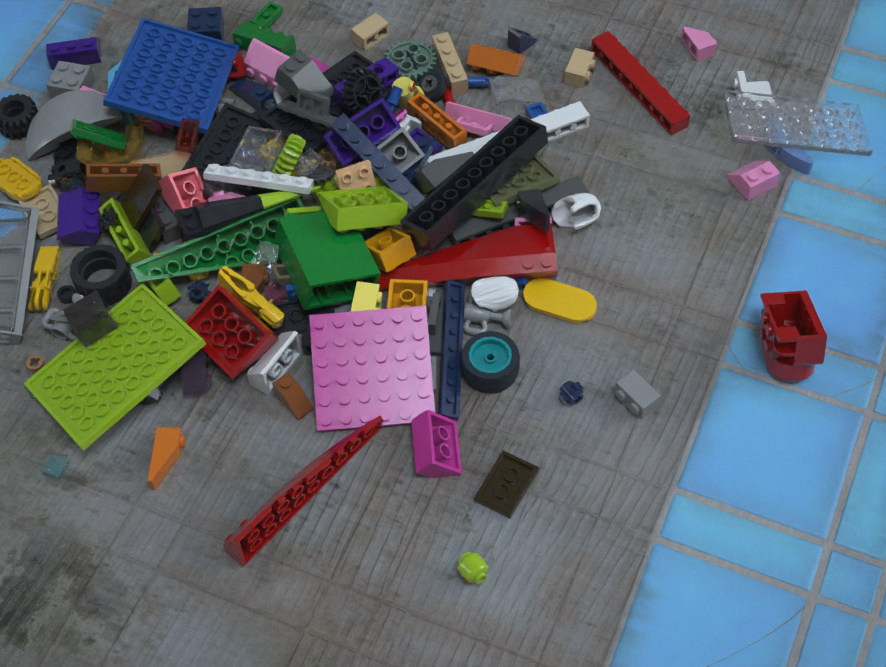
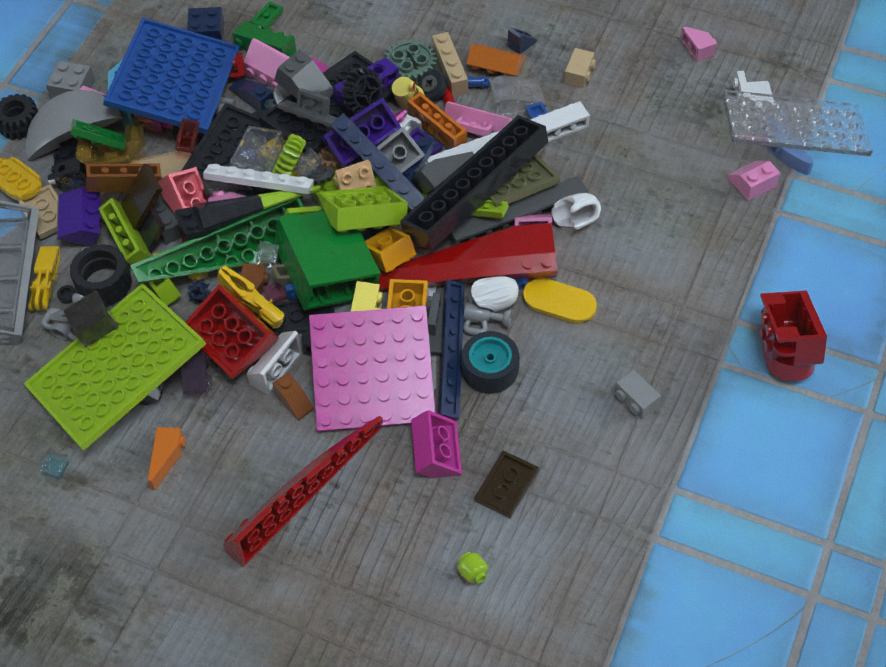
(33, 359): medium nougat bush -> none
(78, 51): dark purple slope -> none
(107, 218): black plant -> none
(370, 31): tan brick -> none
(393, 97): blue axle -> none
(533, 208): black slope -> none
(571, 392): dark blue gear -> none
(640, 83): red brick -> none

